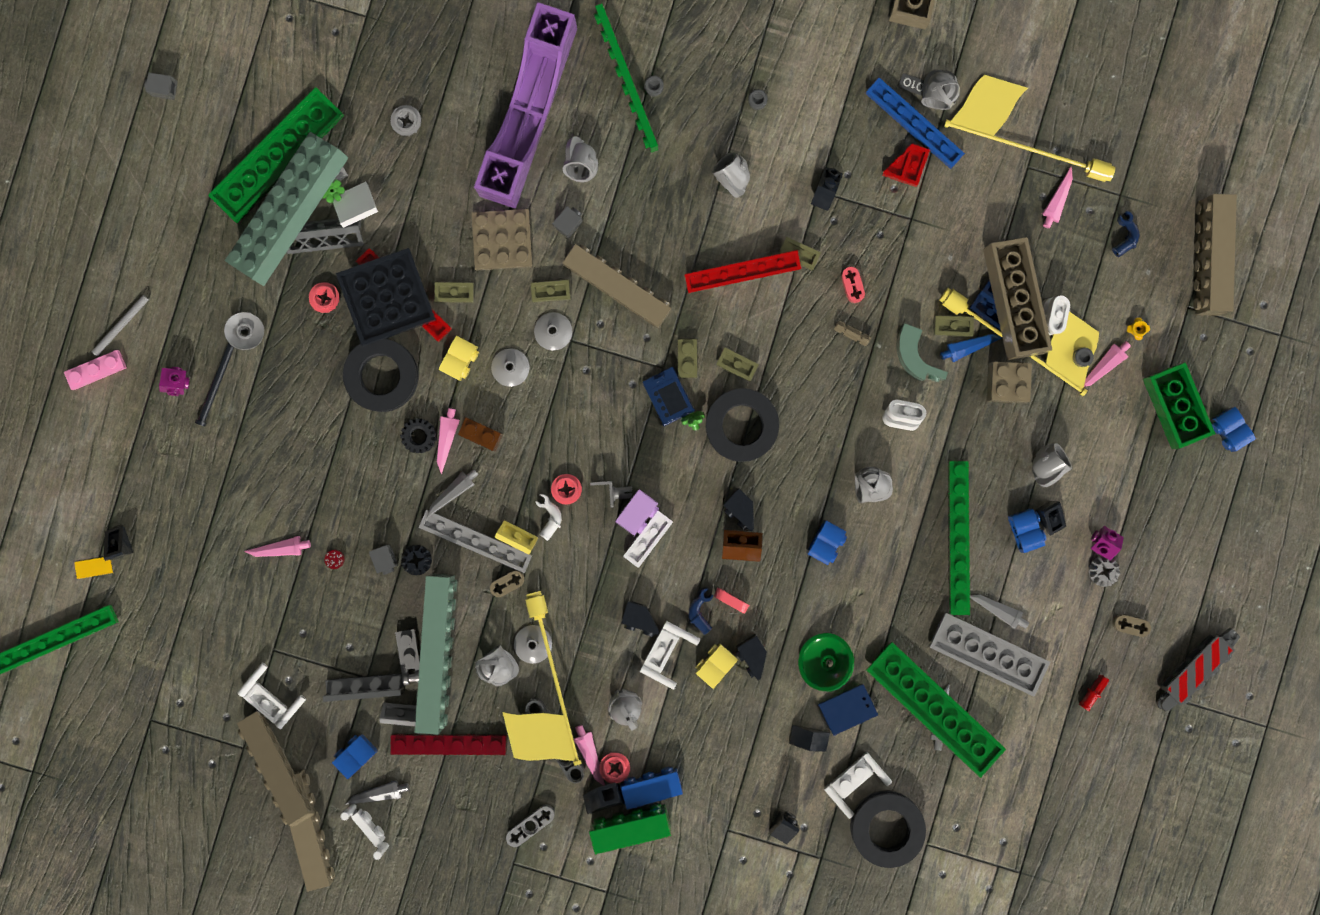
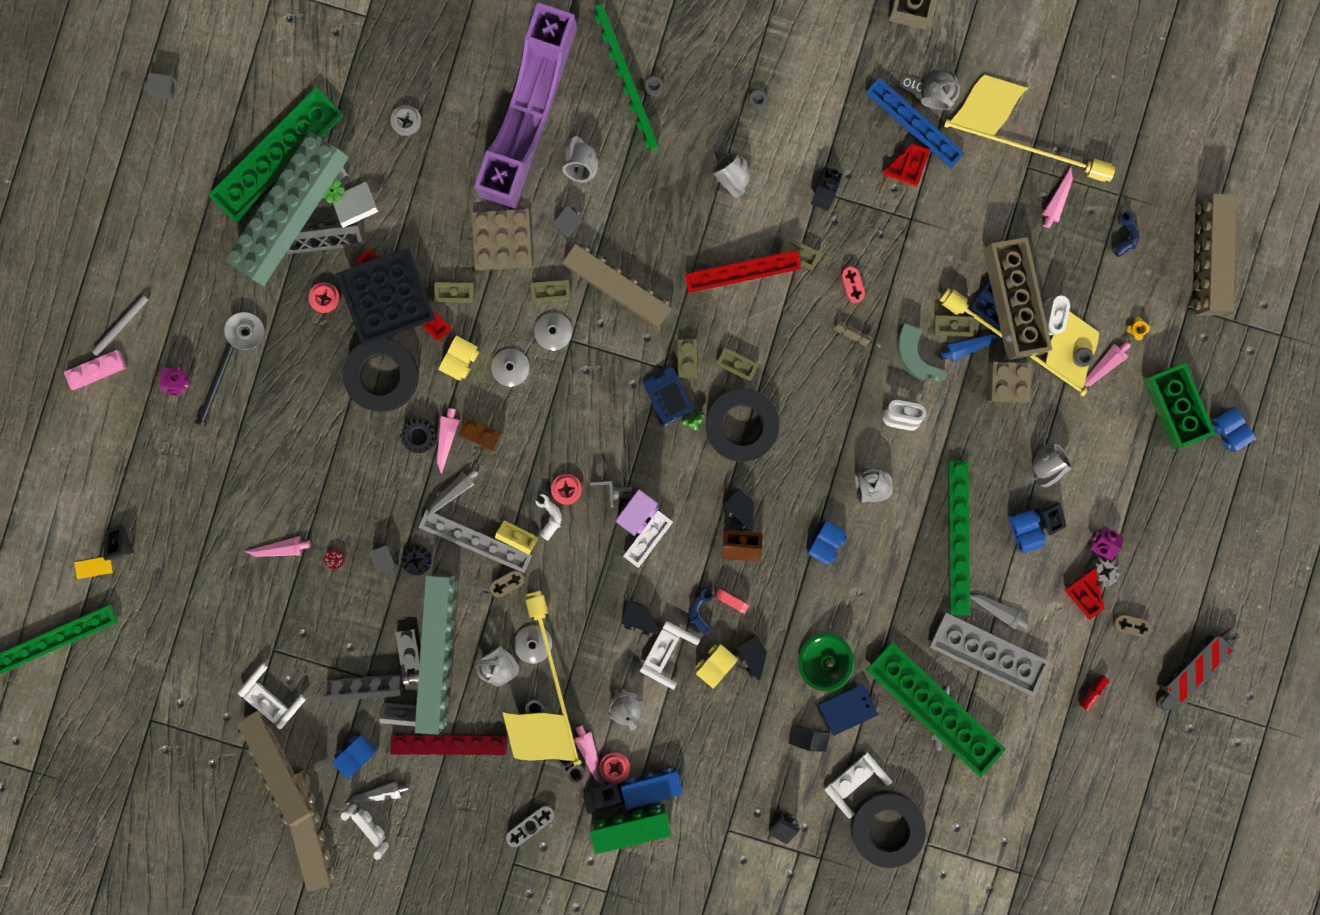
(1087, 593): none -> red wing

